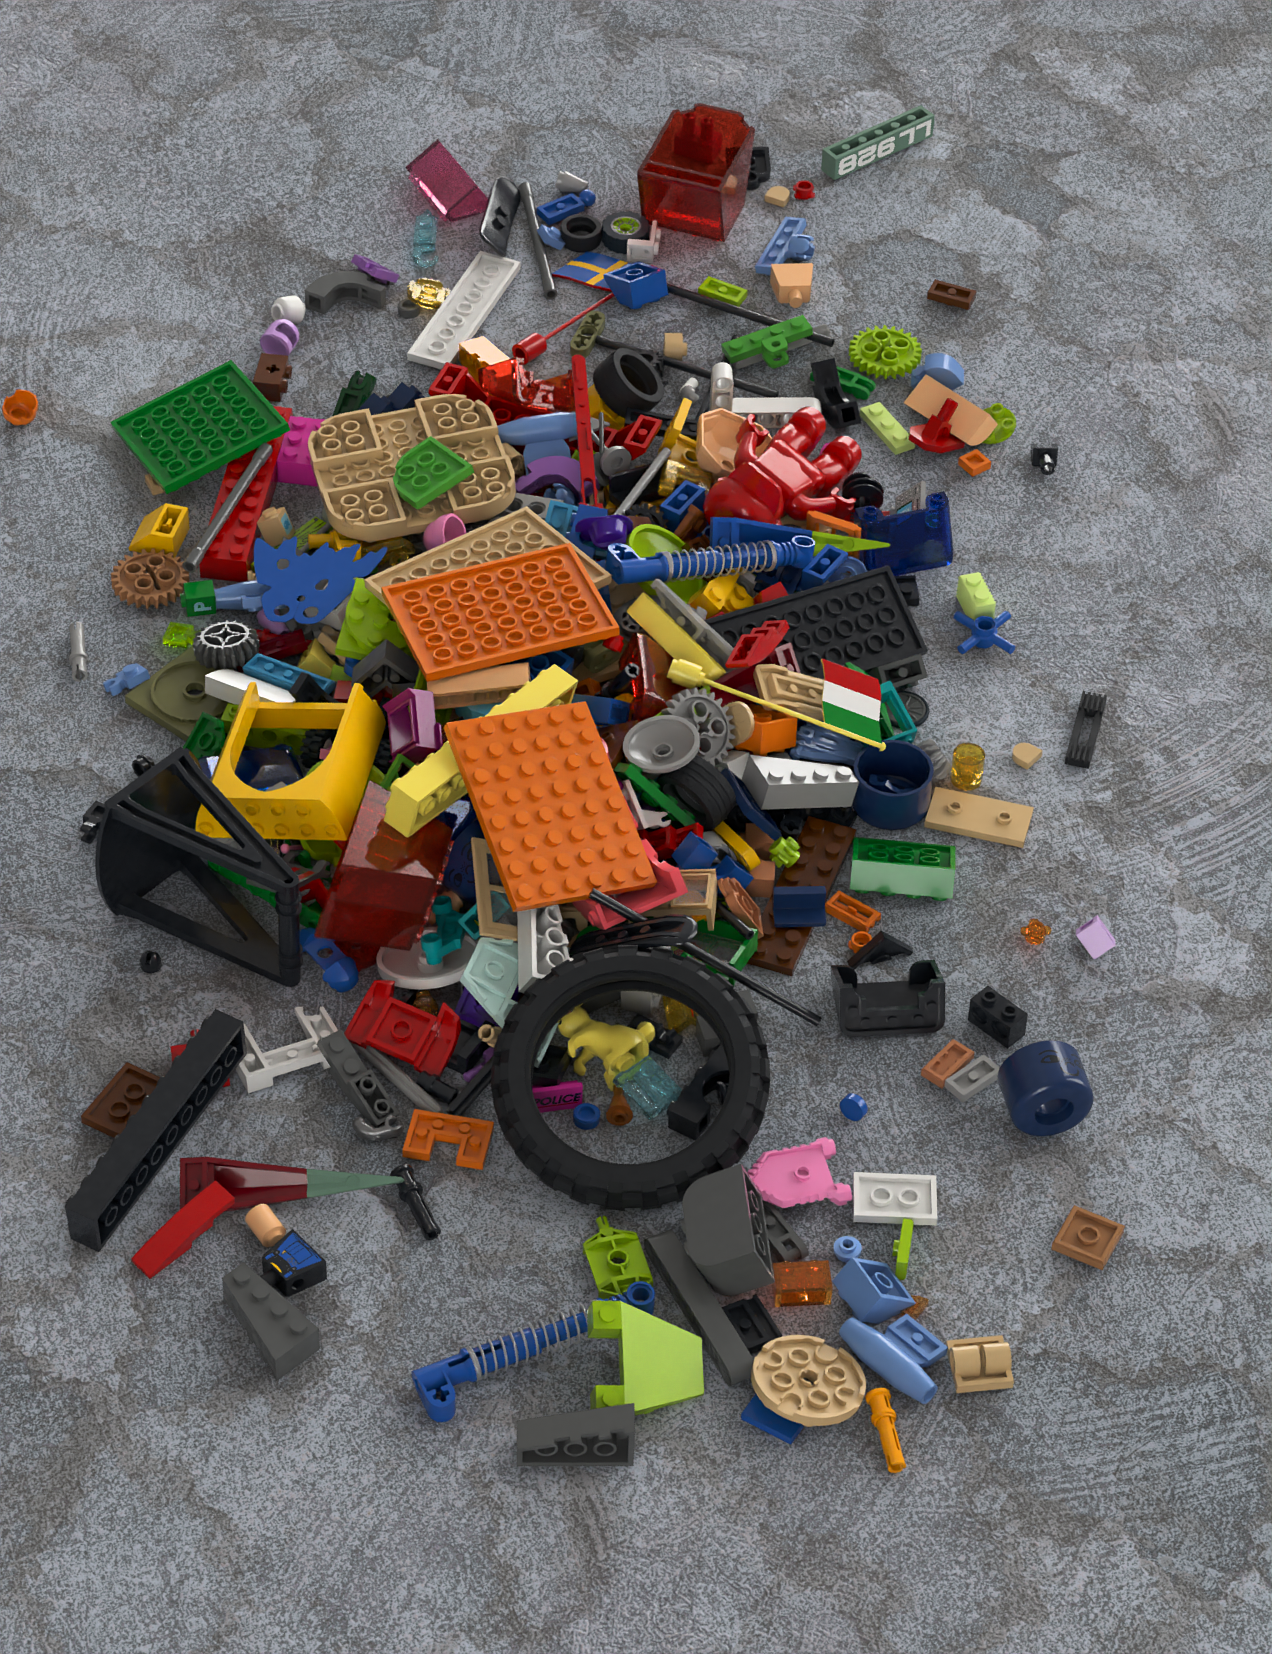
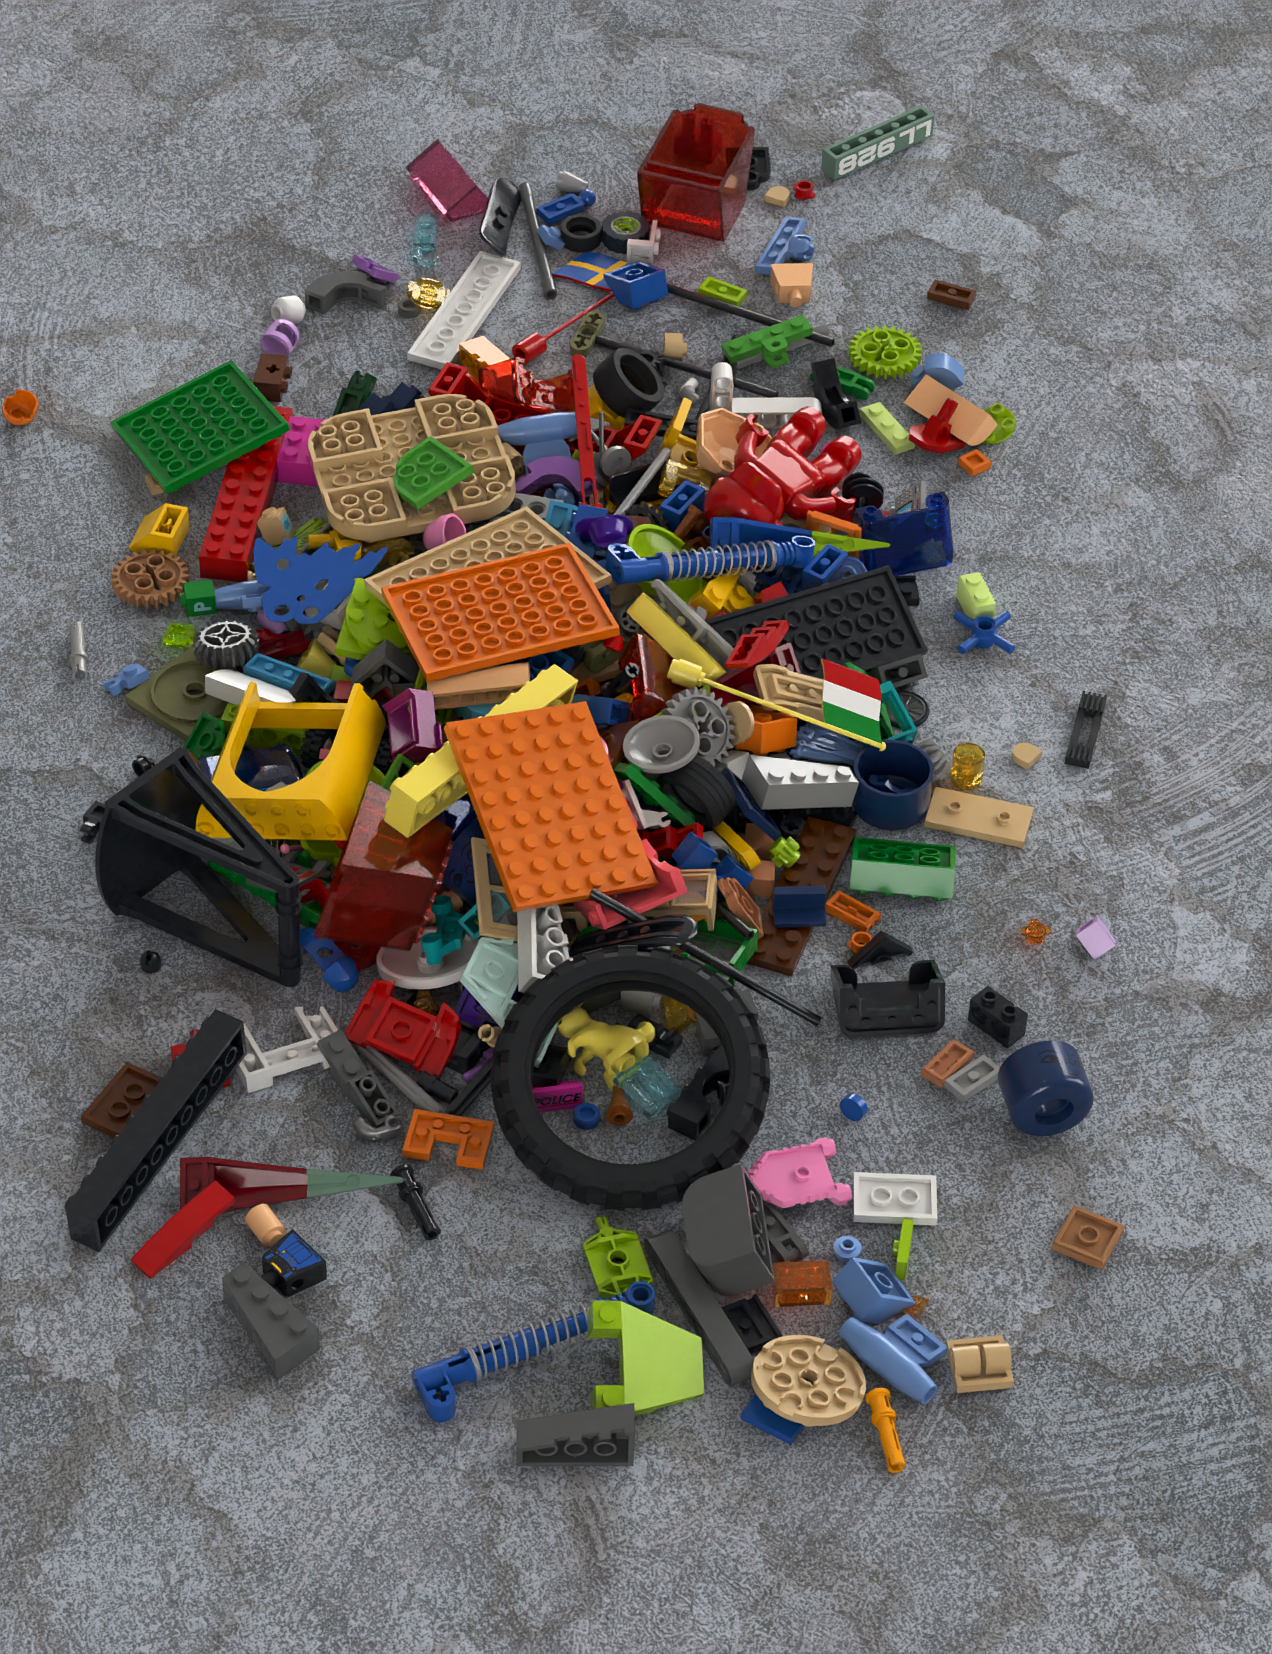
(197, 554): dark grey piece -> none
(1044, 457): black piece -> none

